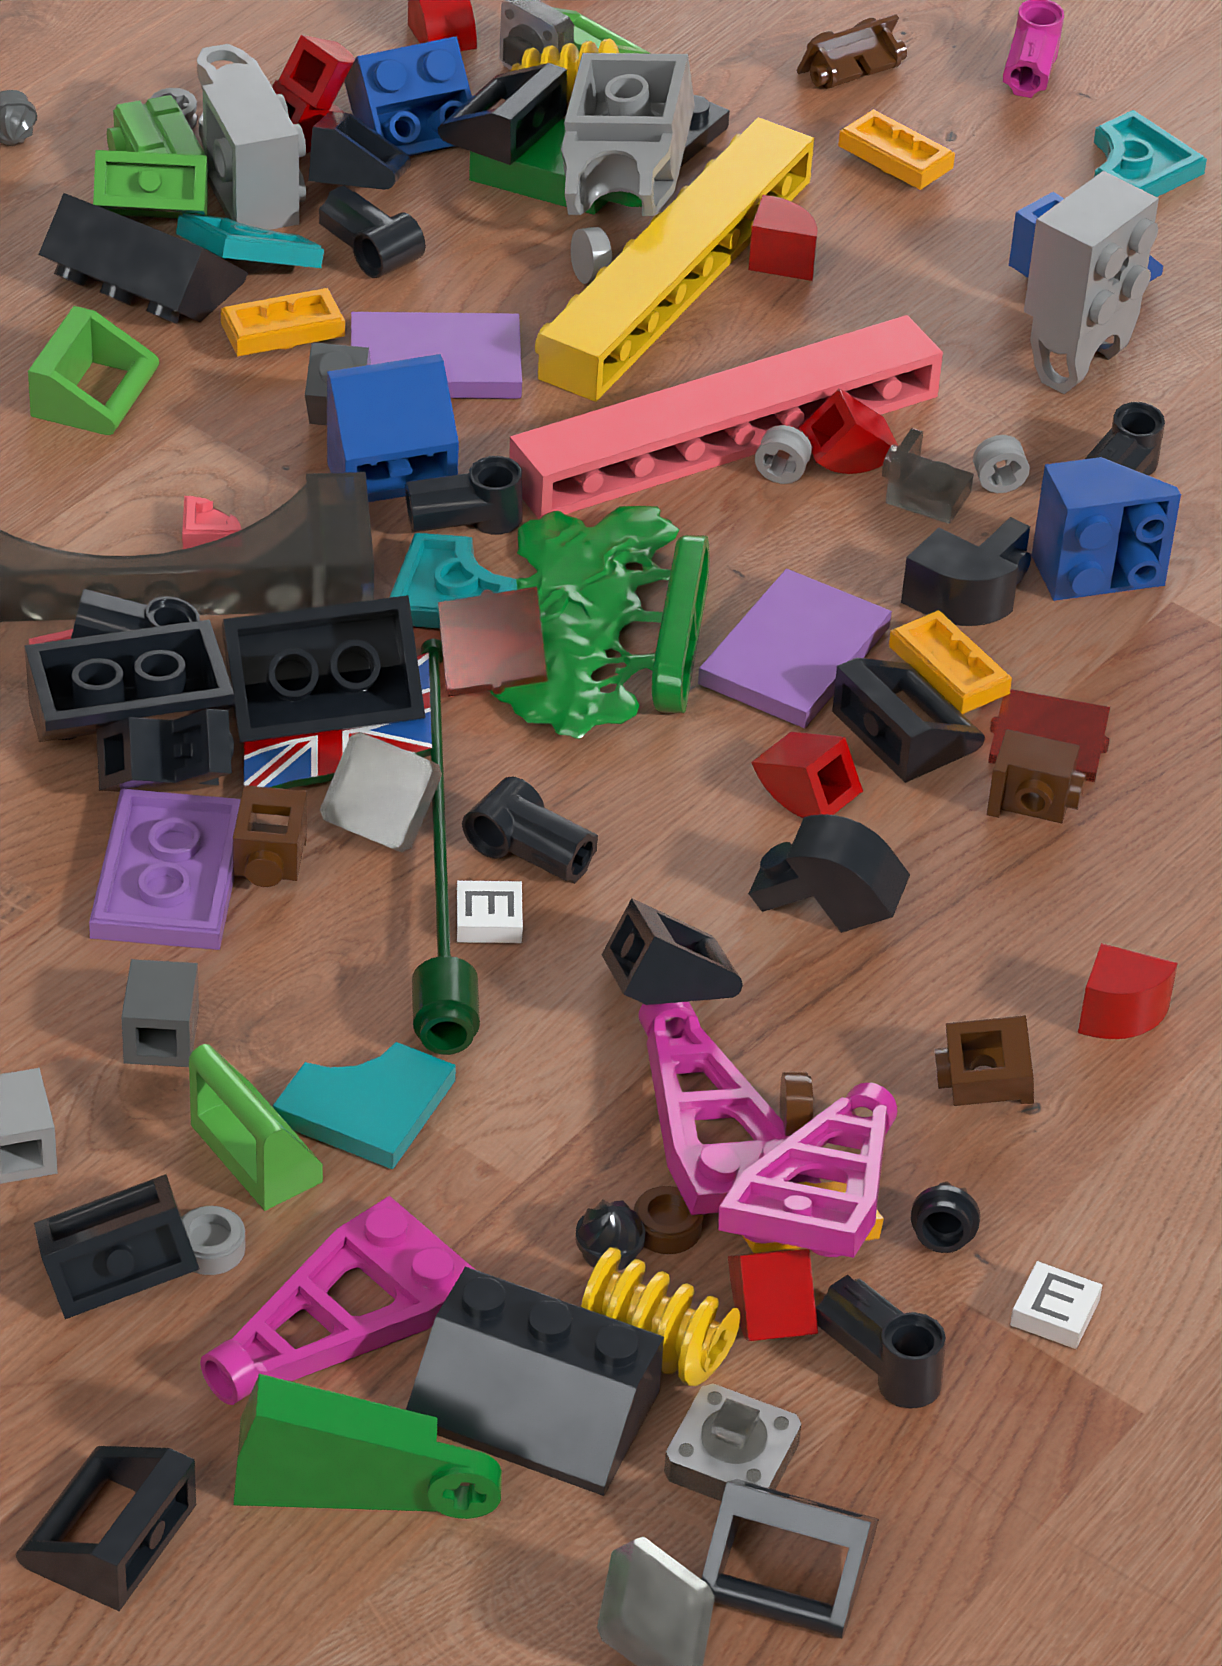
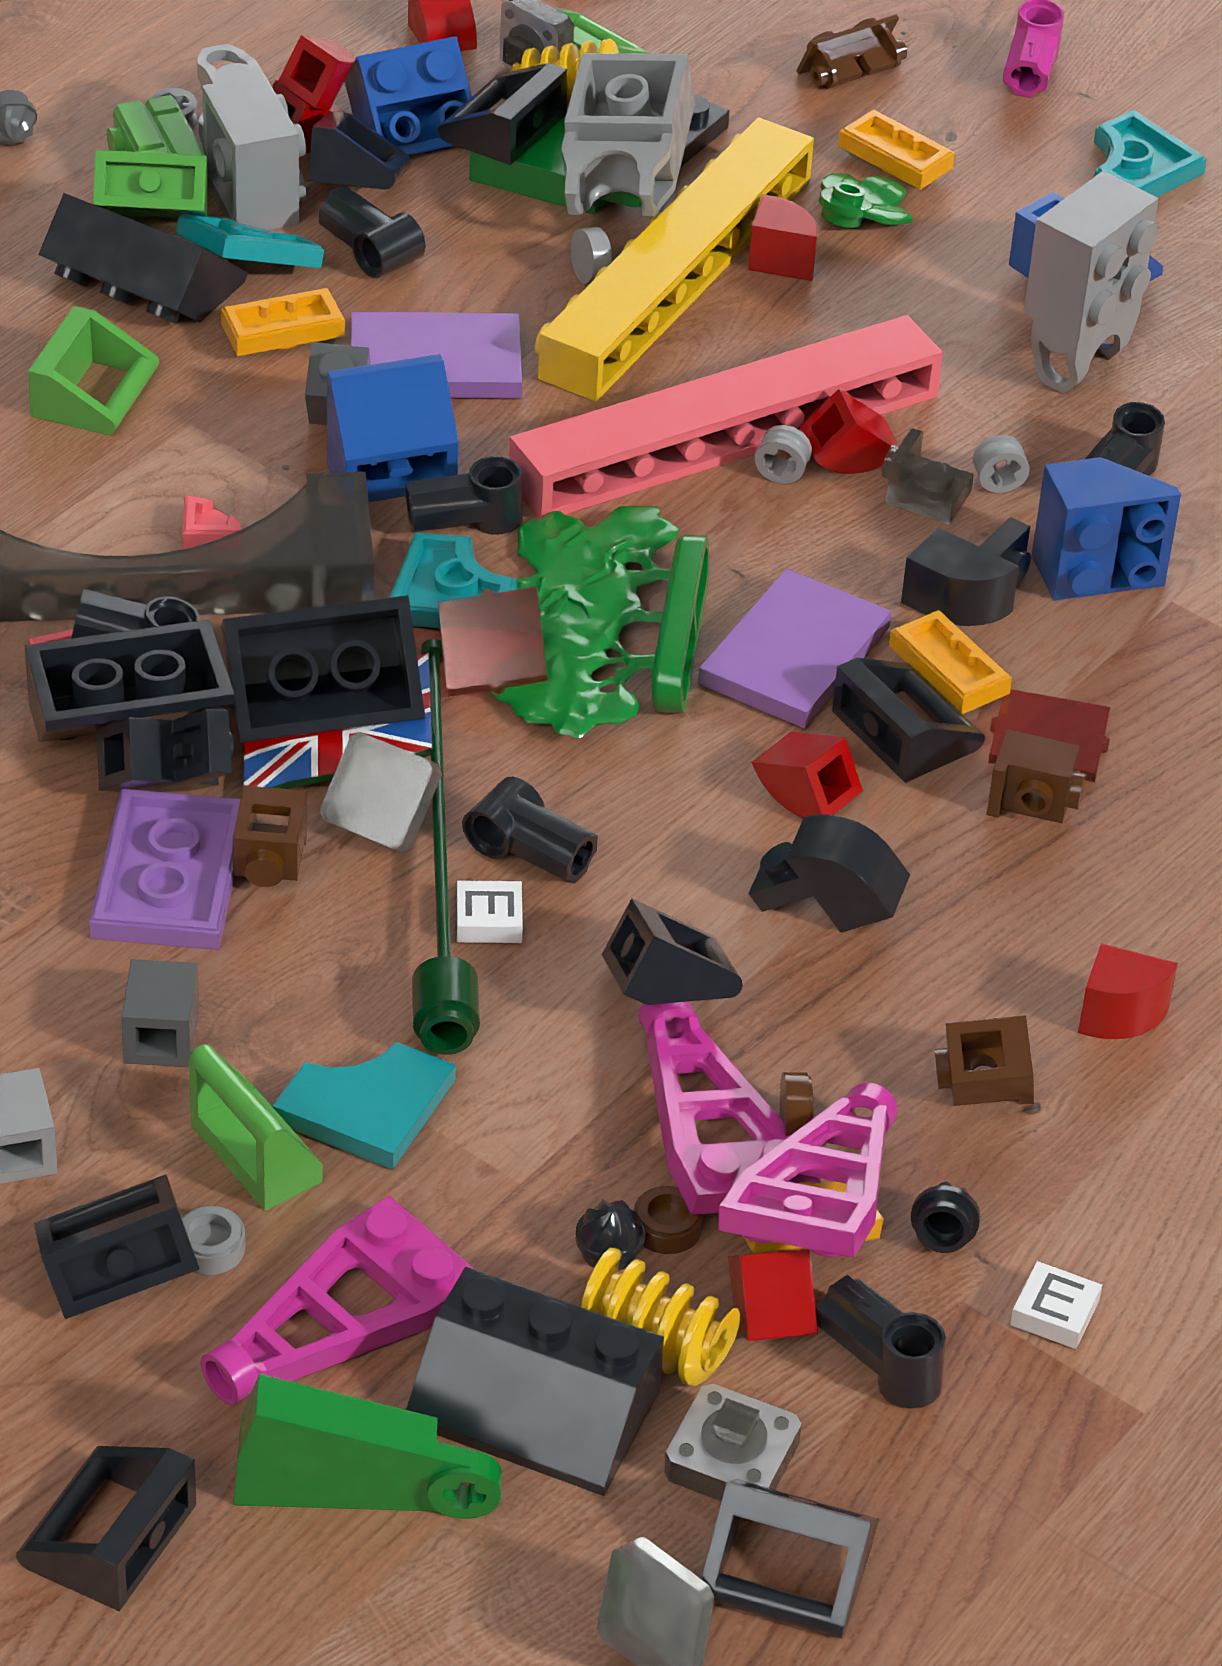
(850, 200): none -> green plate

